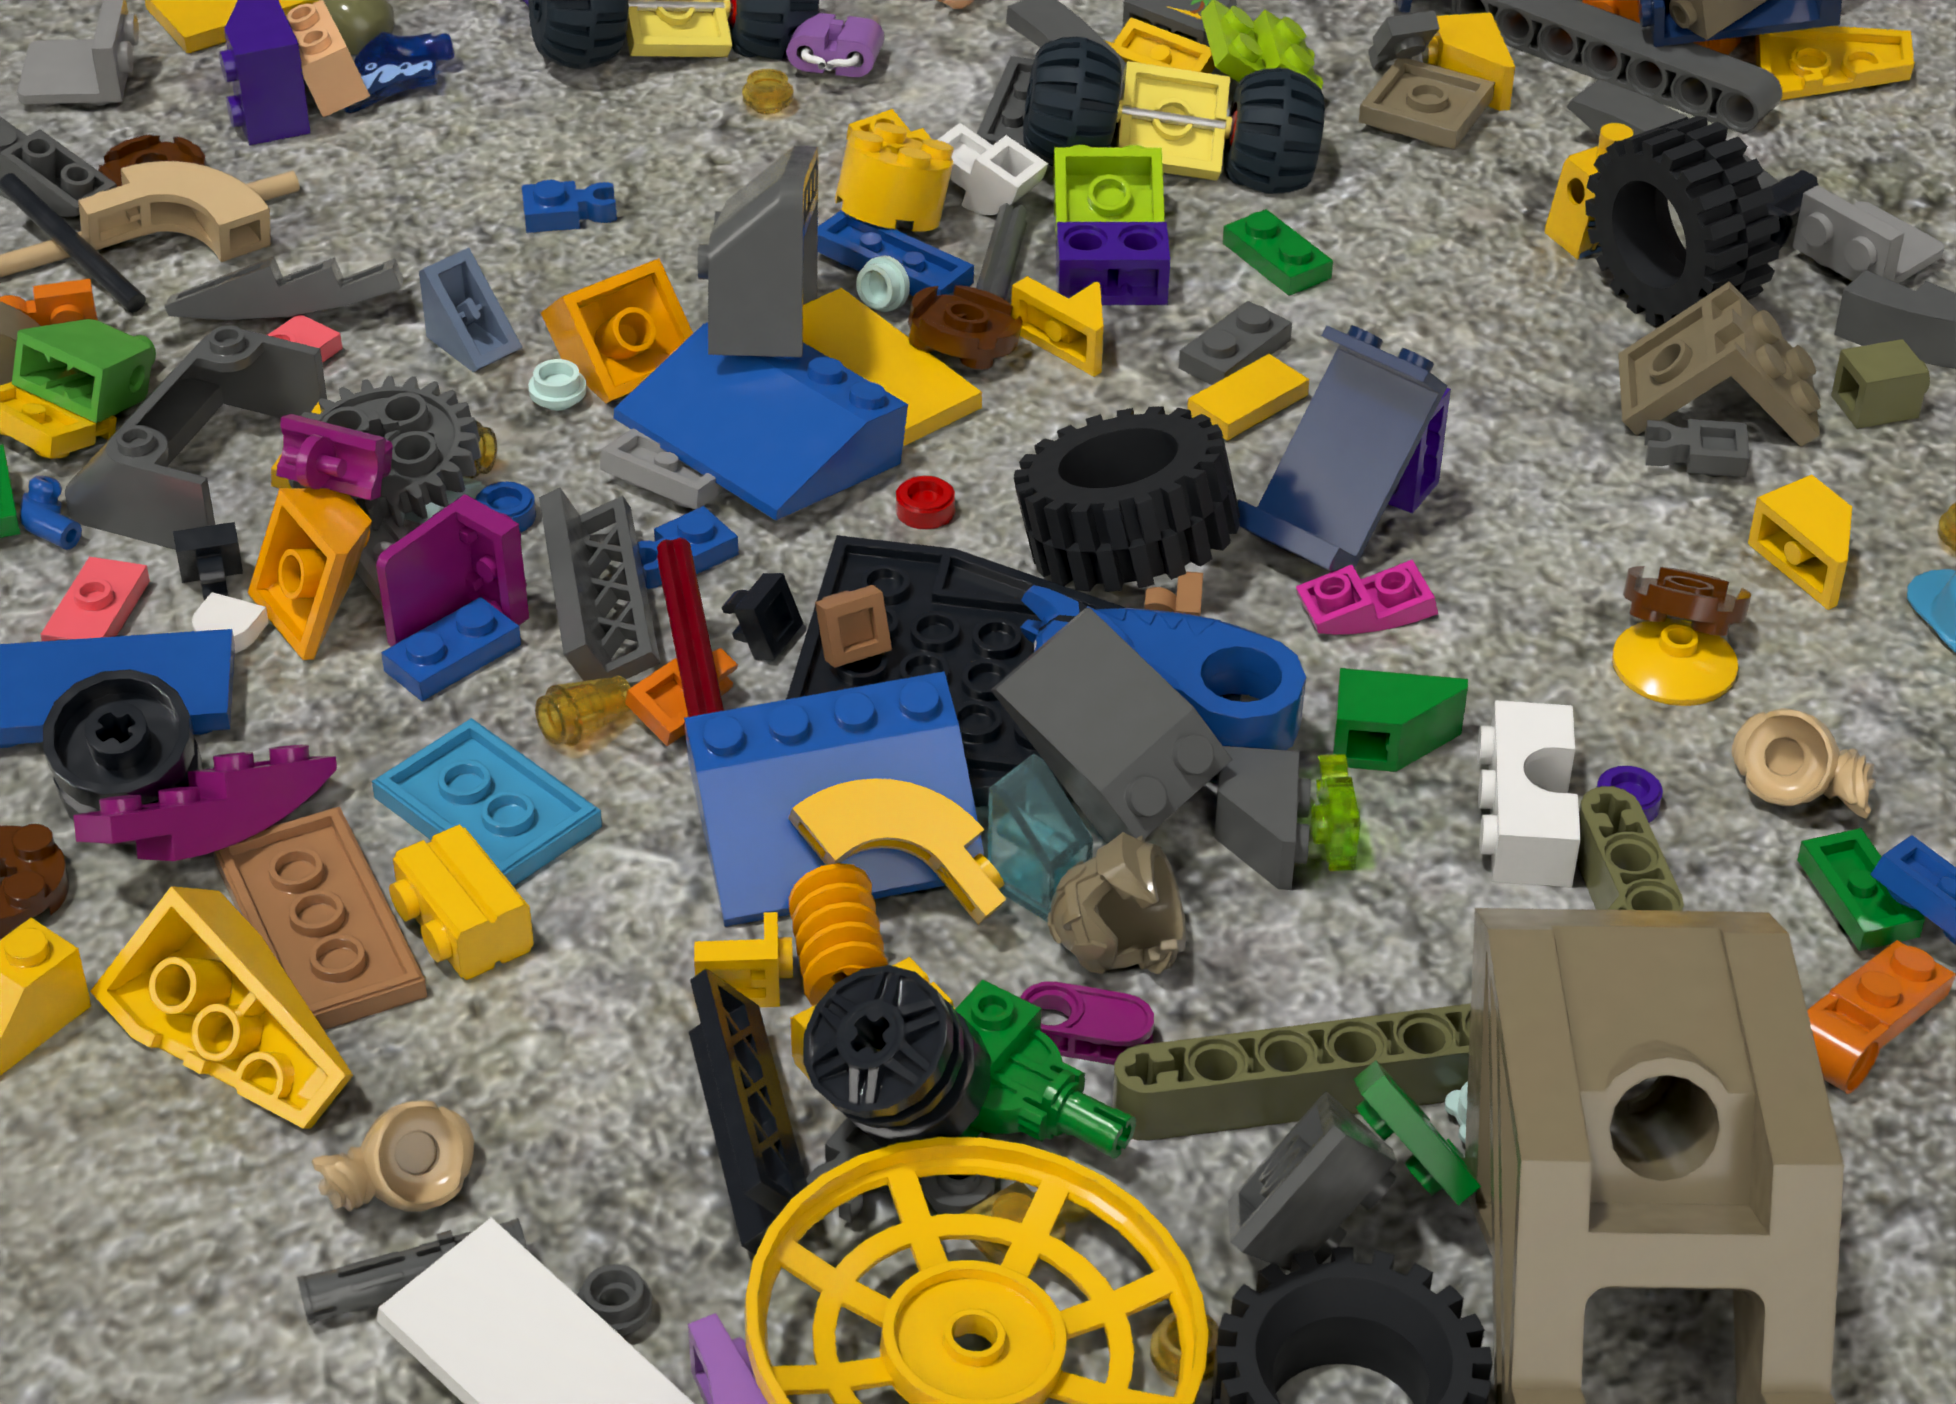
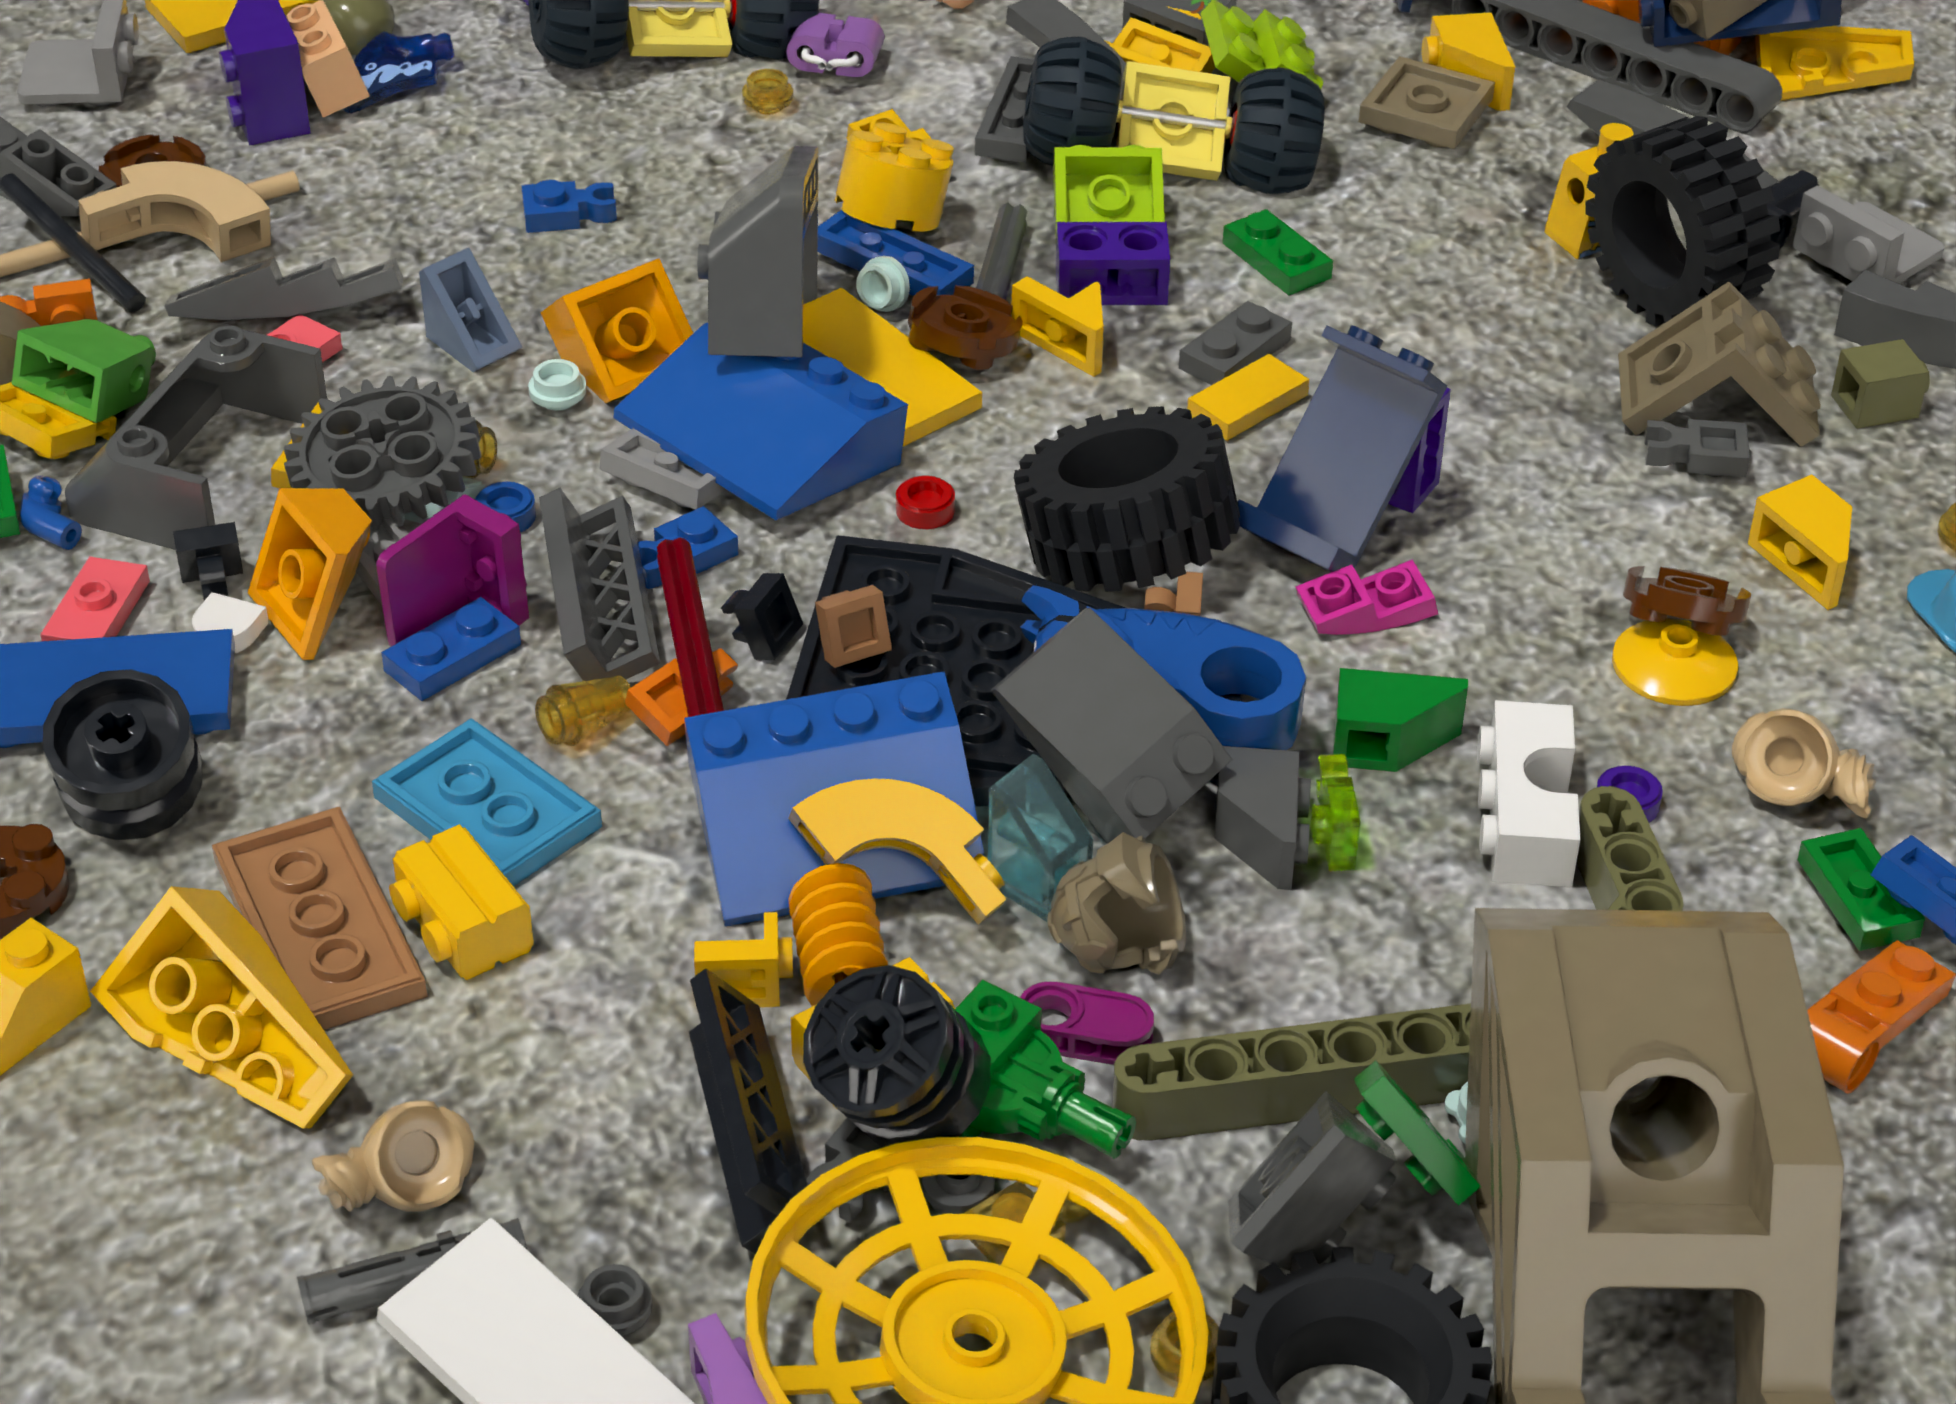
(216, 808): magenta slope -> none
(333, 457): magenta hips -> none
(991, 172): white brick -> none
(1402, 37): dark grey plate -> none

